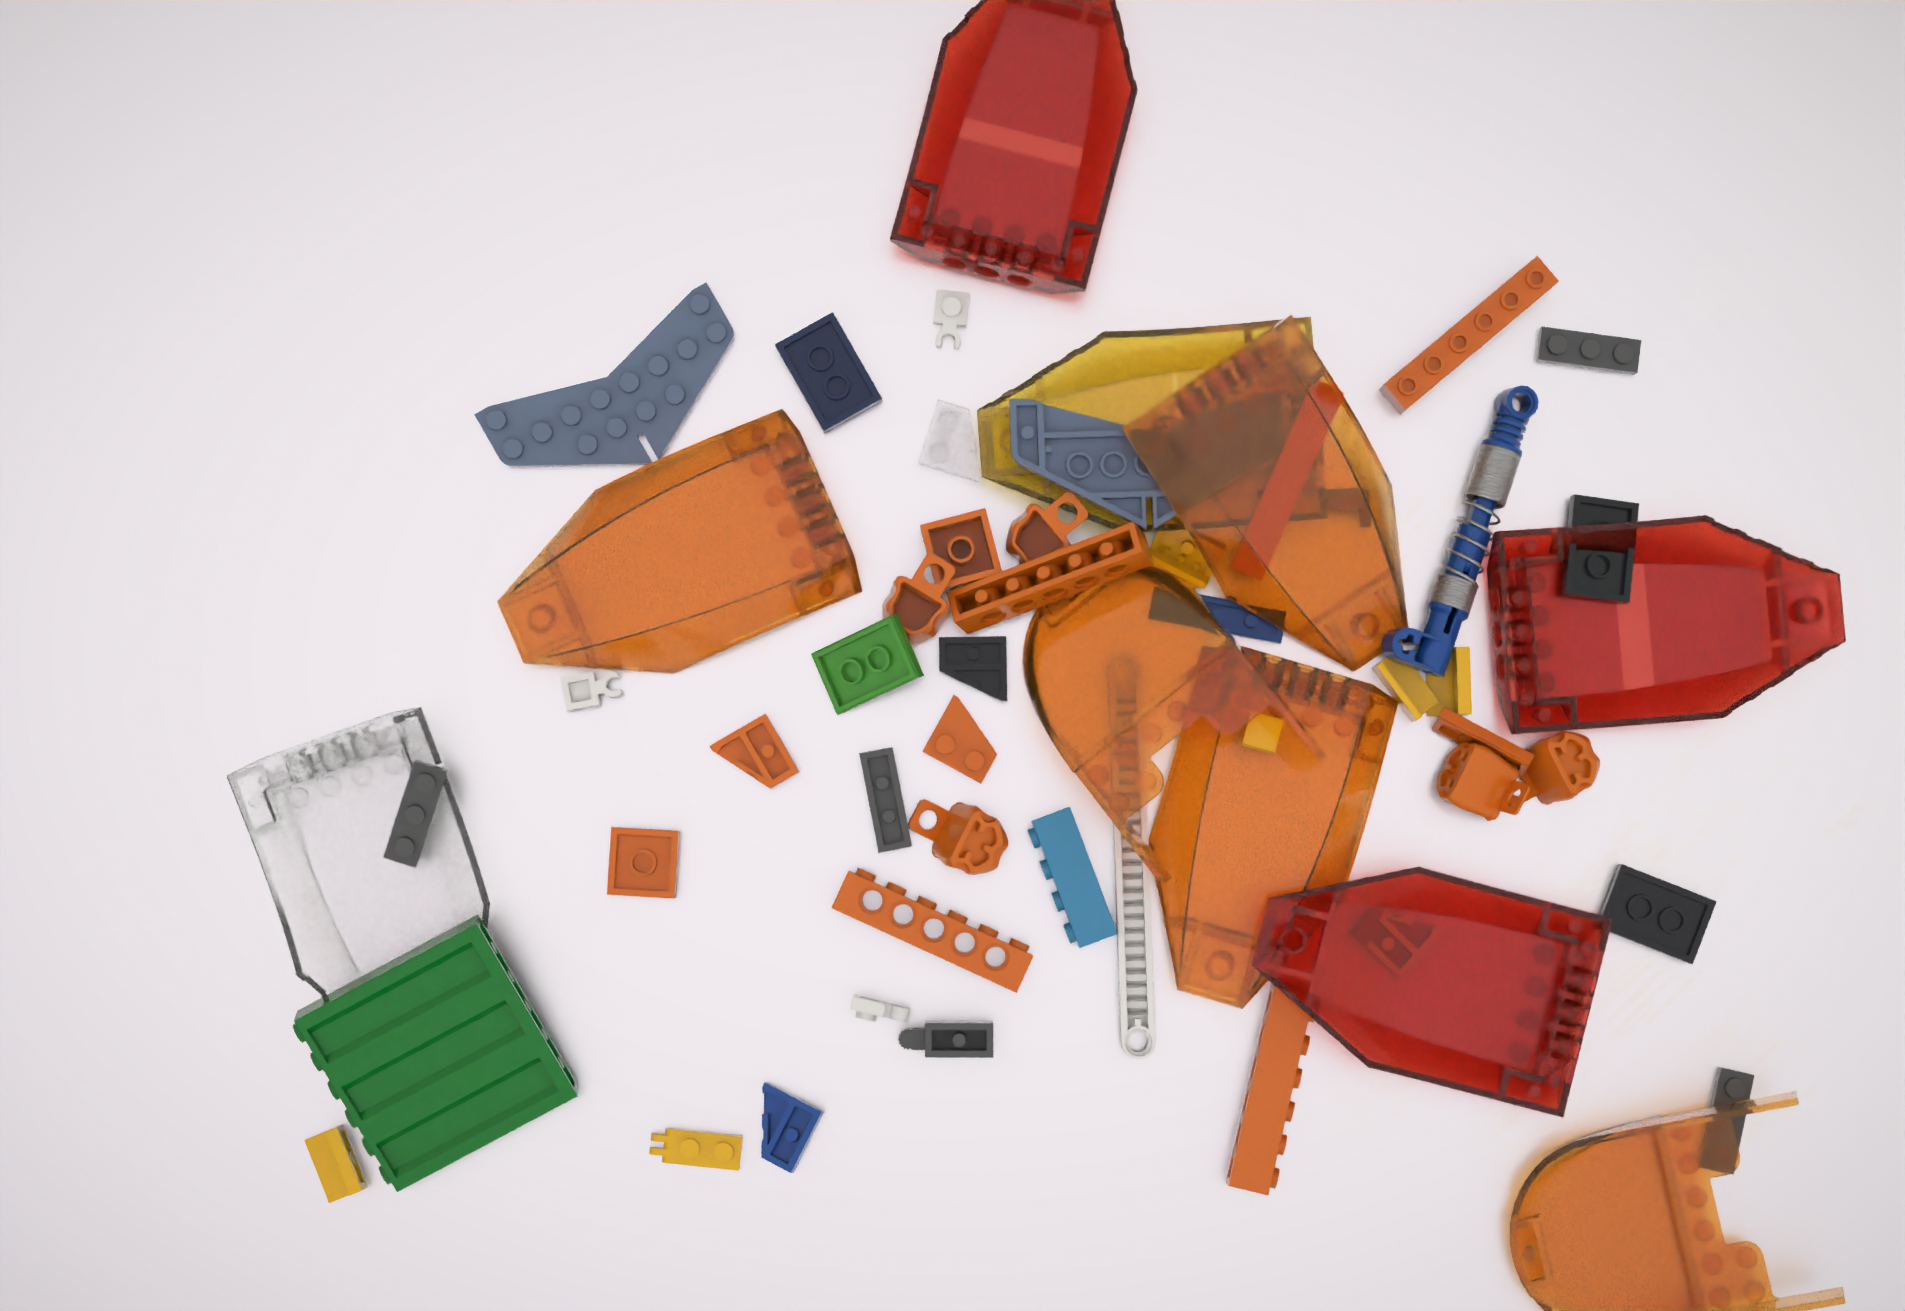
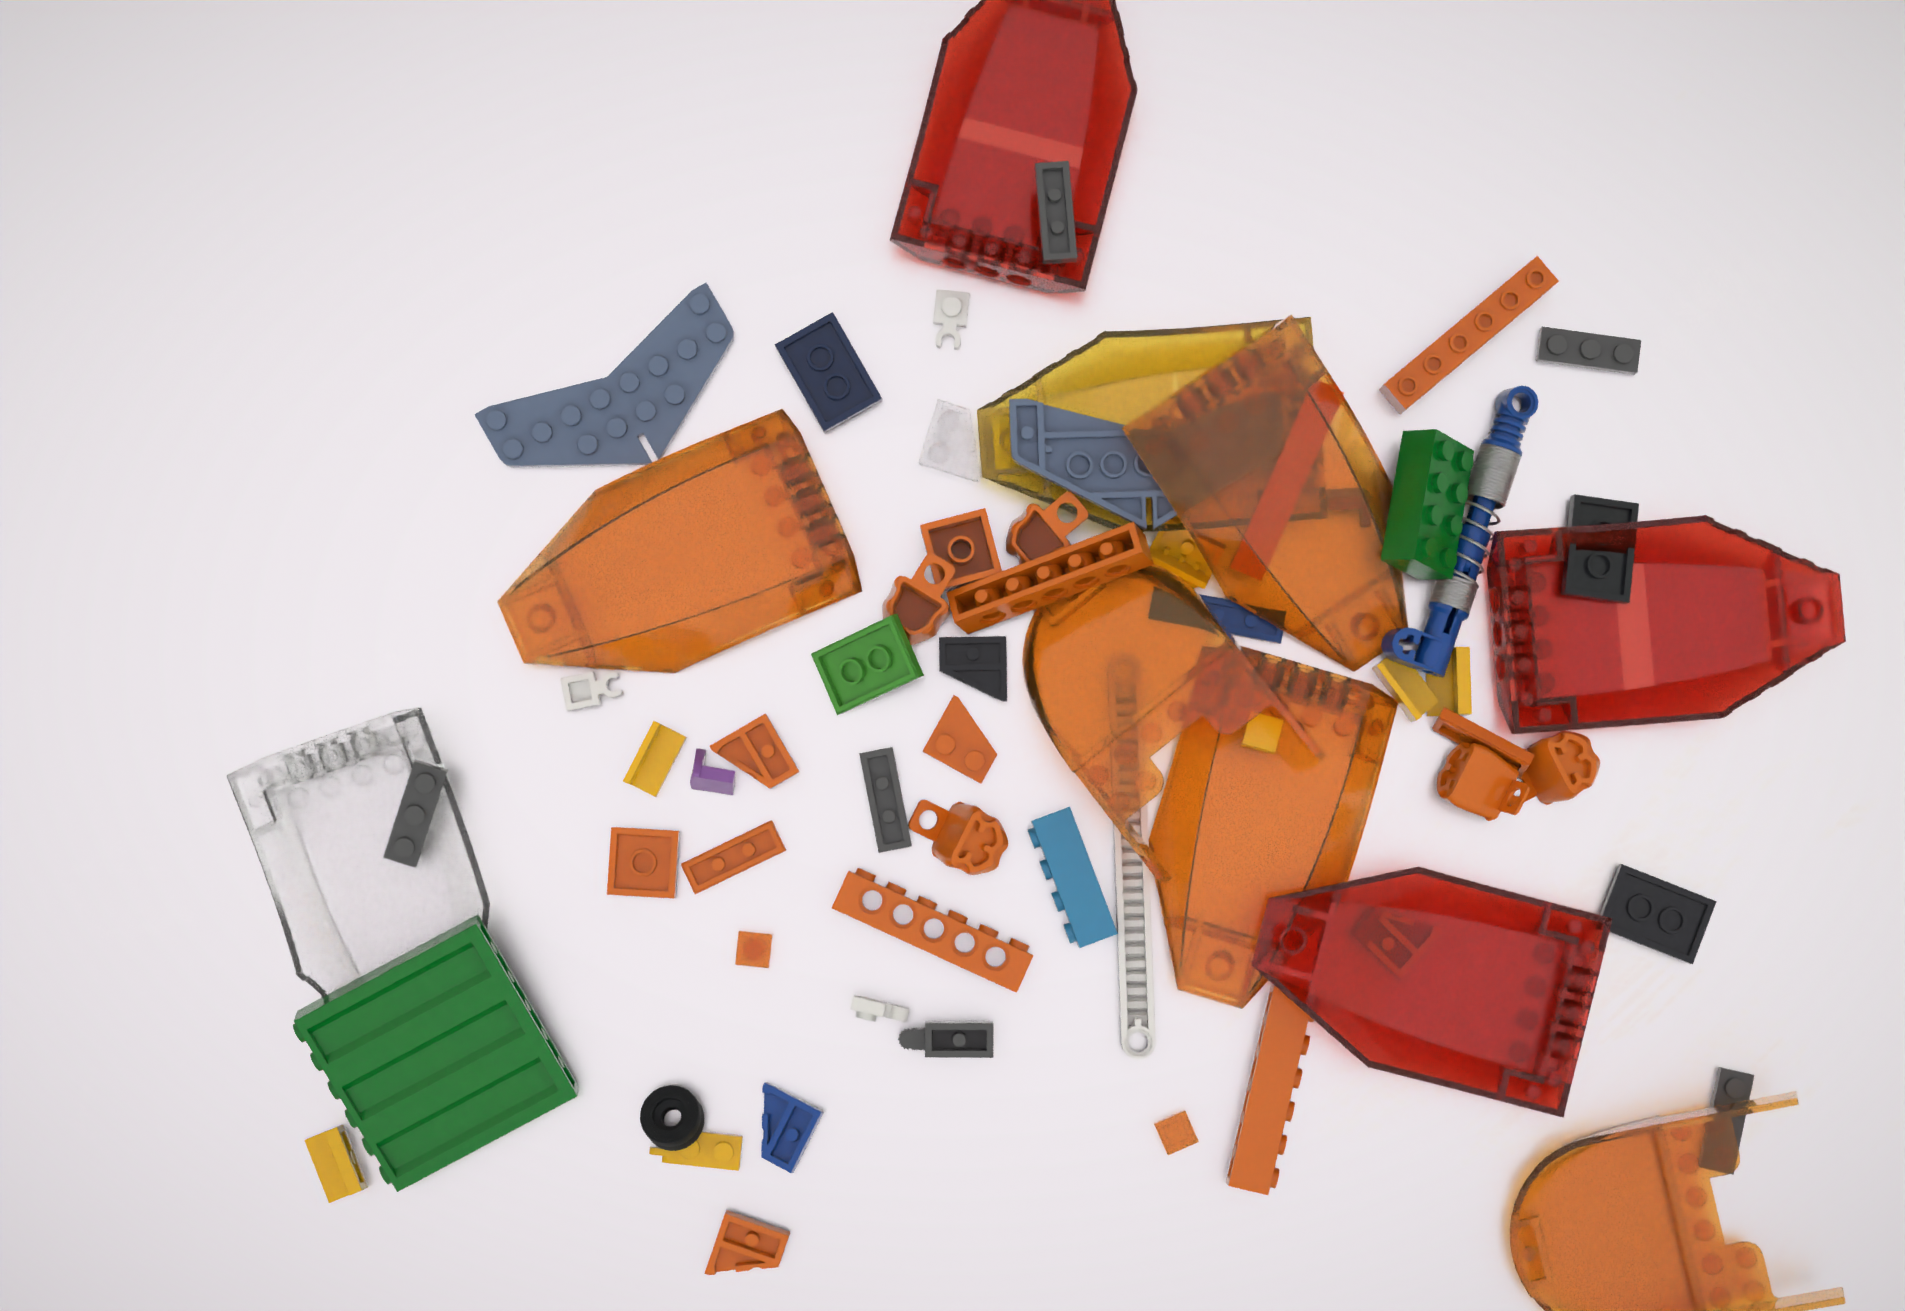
(654, 758): none -> yellow panel
(681, 1134): none -> black tyre
(711, 778): none -> medium lavender tile
(733, 857): none -> orange tile
(746, 1245): none -> orange wing
(753, 949): none -> clear orange plate
(1055, 212): none -> dark grey plate
(1176, 1132): none -> clear orange tile
(1427, 504): none -> green brick

